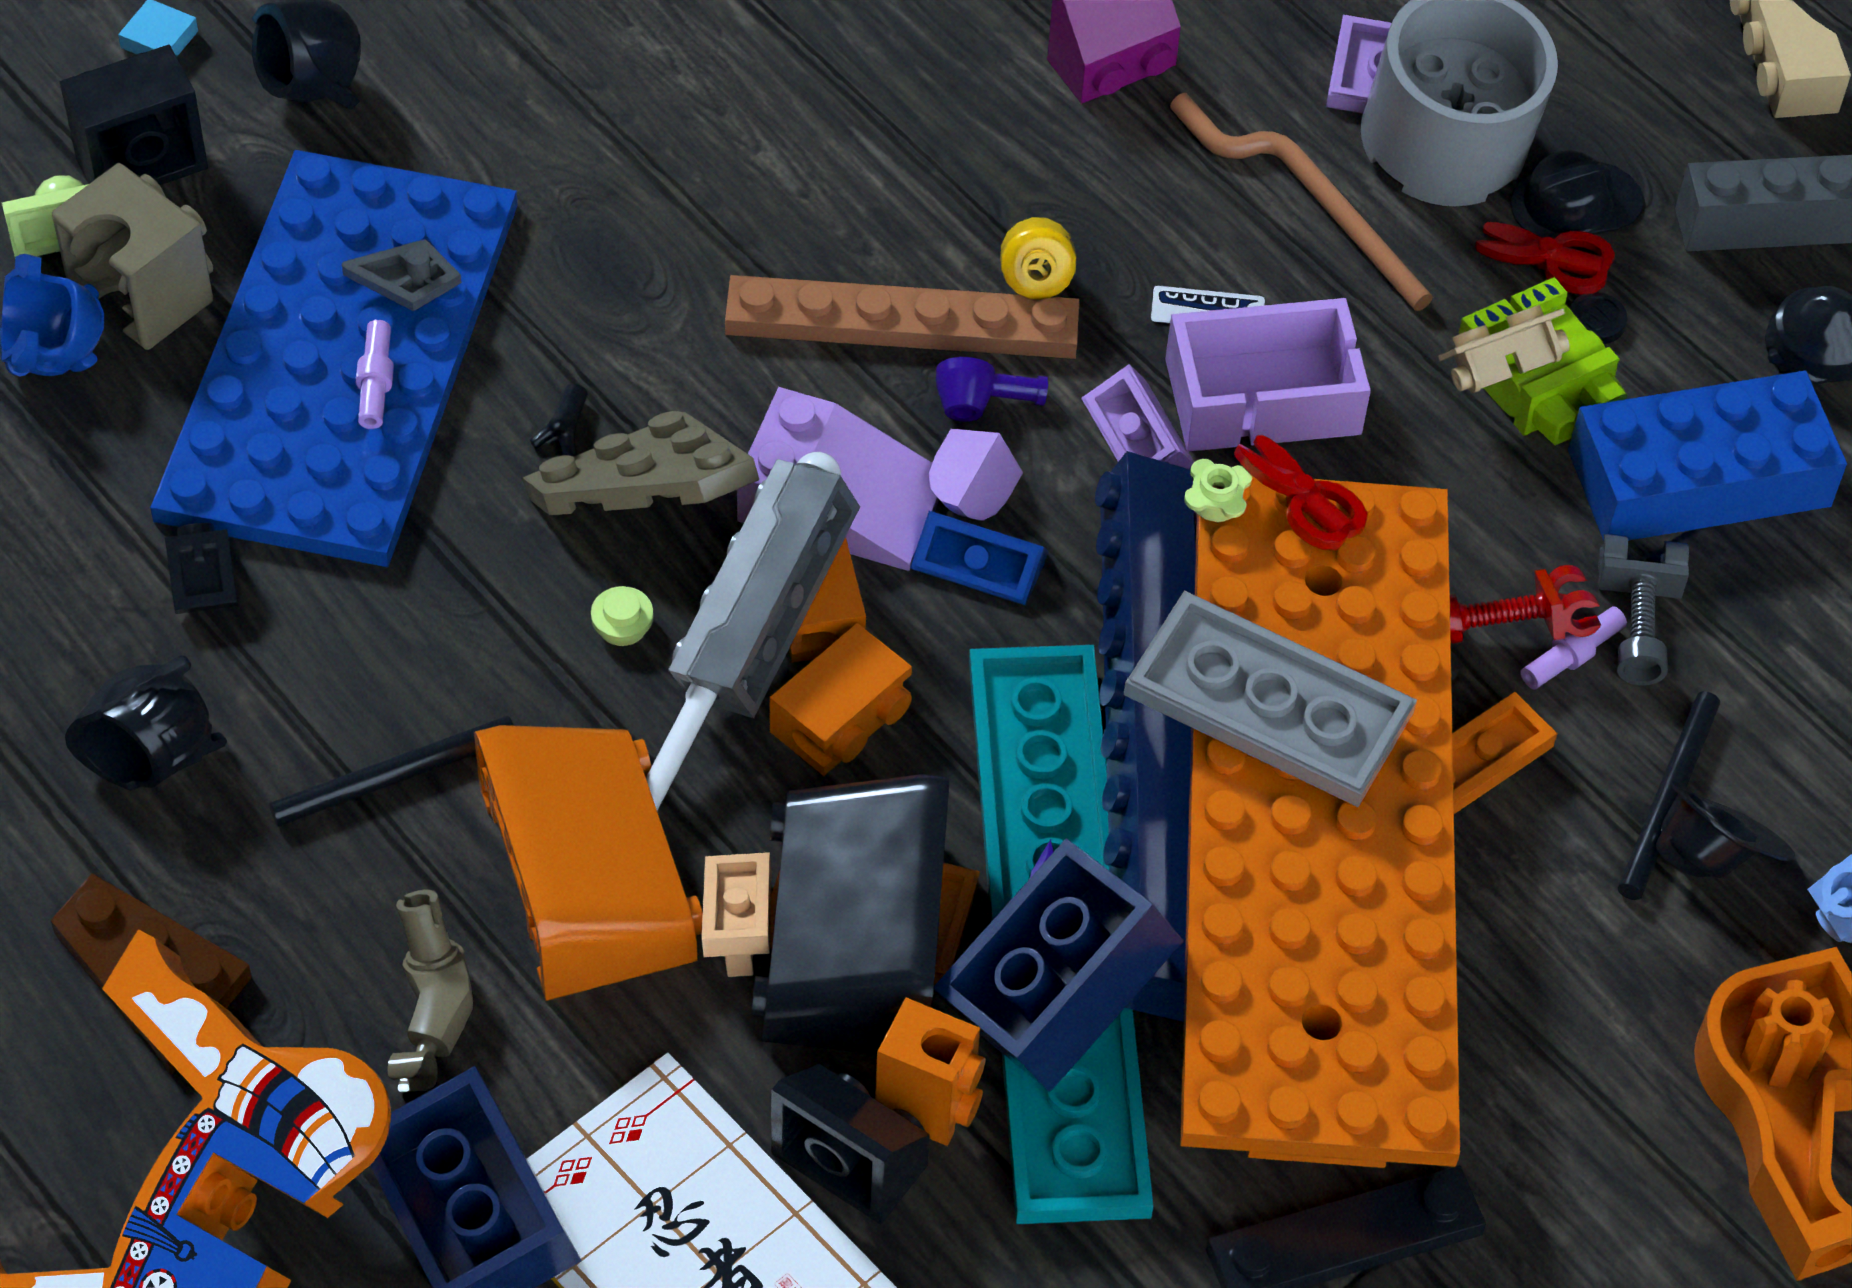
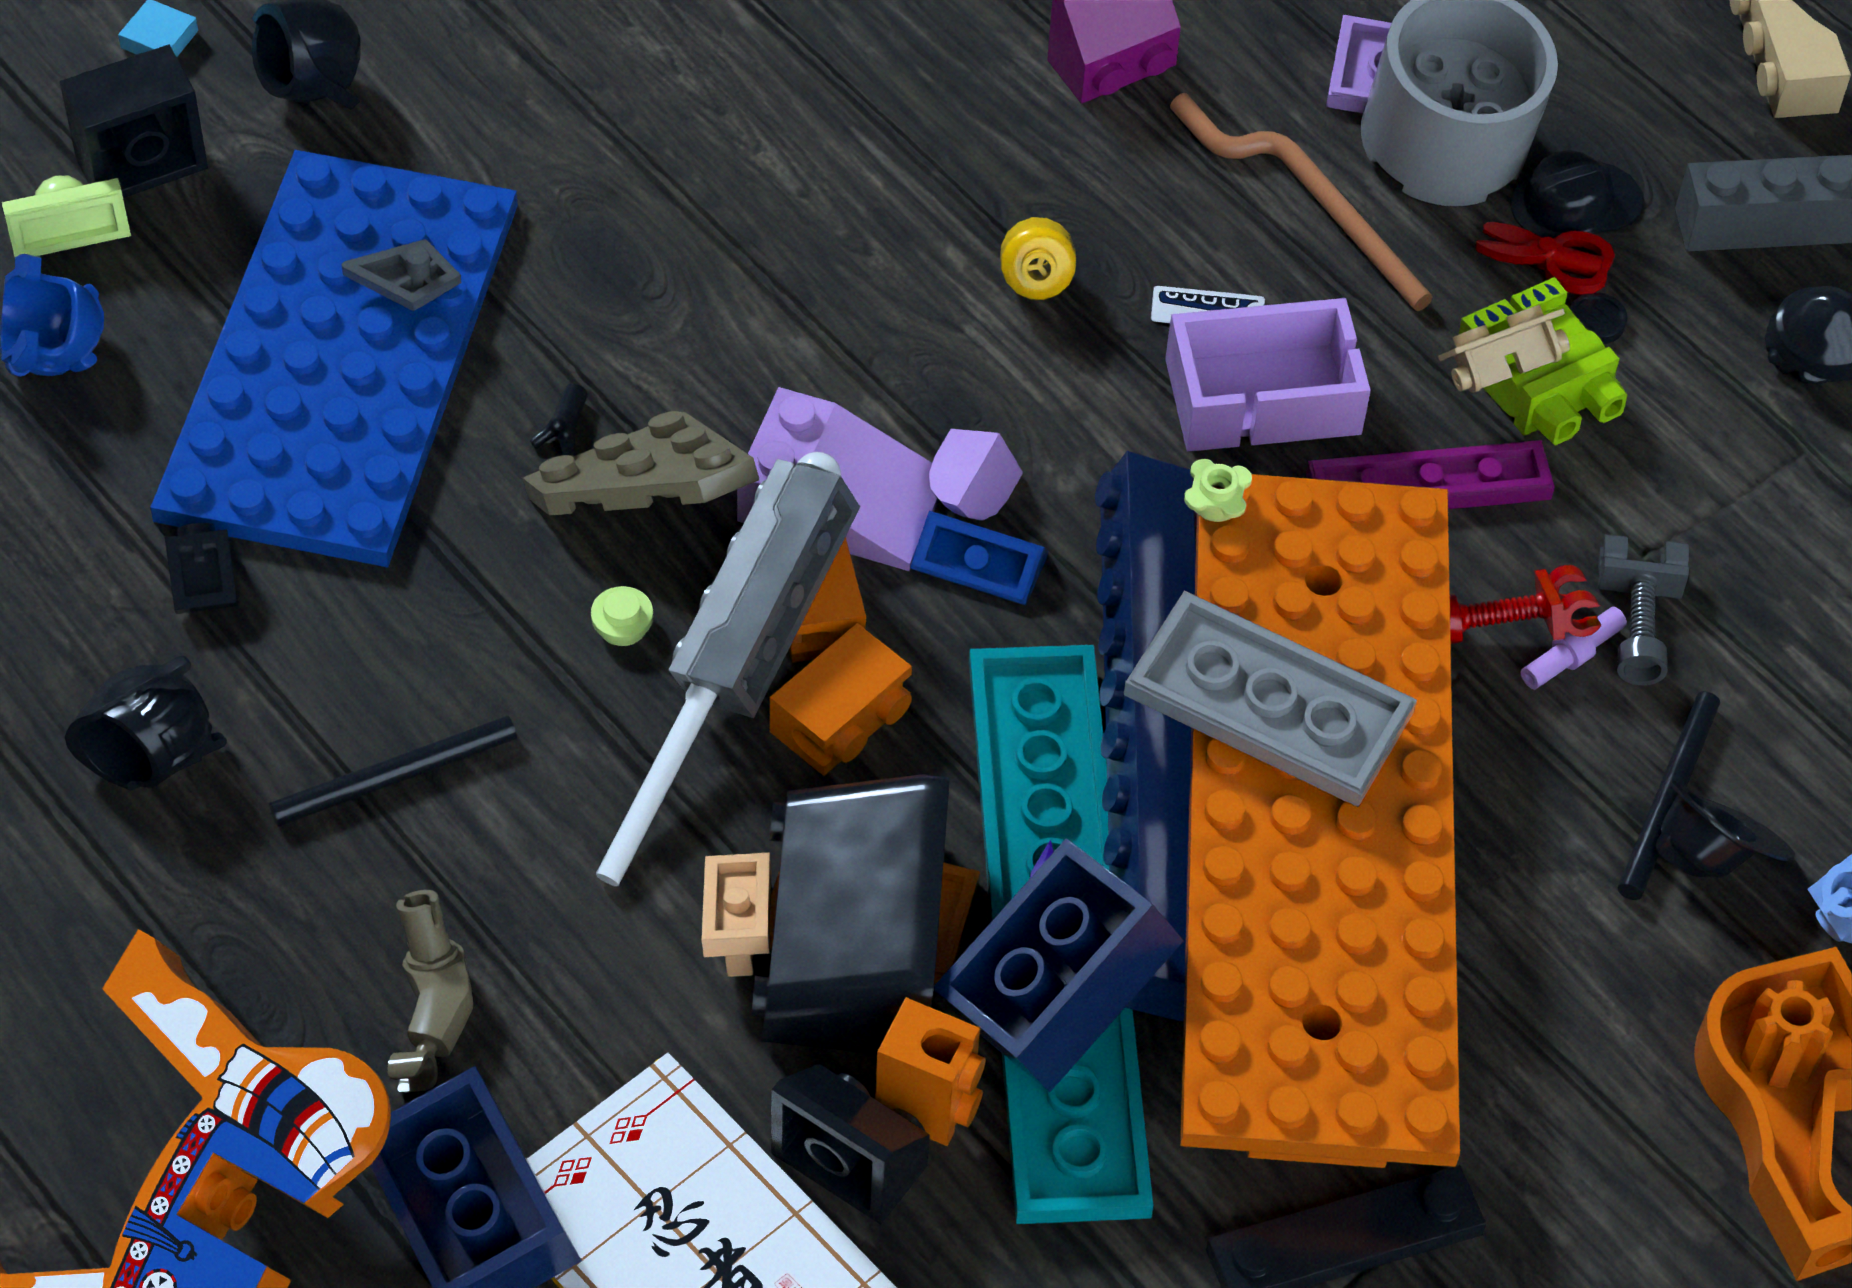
(102, 922): reddish brown wing -> none
(136, 241): dark tan piece -> none
(374, 374): lavender bar -> none
(587, 854): orange windscreen -> none
(901, 317): nougat plate -> none
(969, 383): dark purple bar -> none
(1134, 419): lavender slope -> none
(1284, 475): red piece -> none
(1471, 474): none -> magenta tile
(1496, 747): orange plate -> none
(1706, 456): blue brick -> none

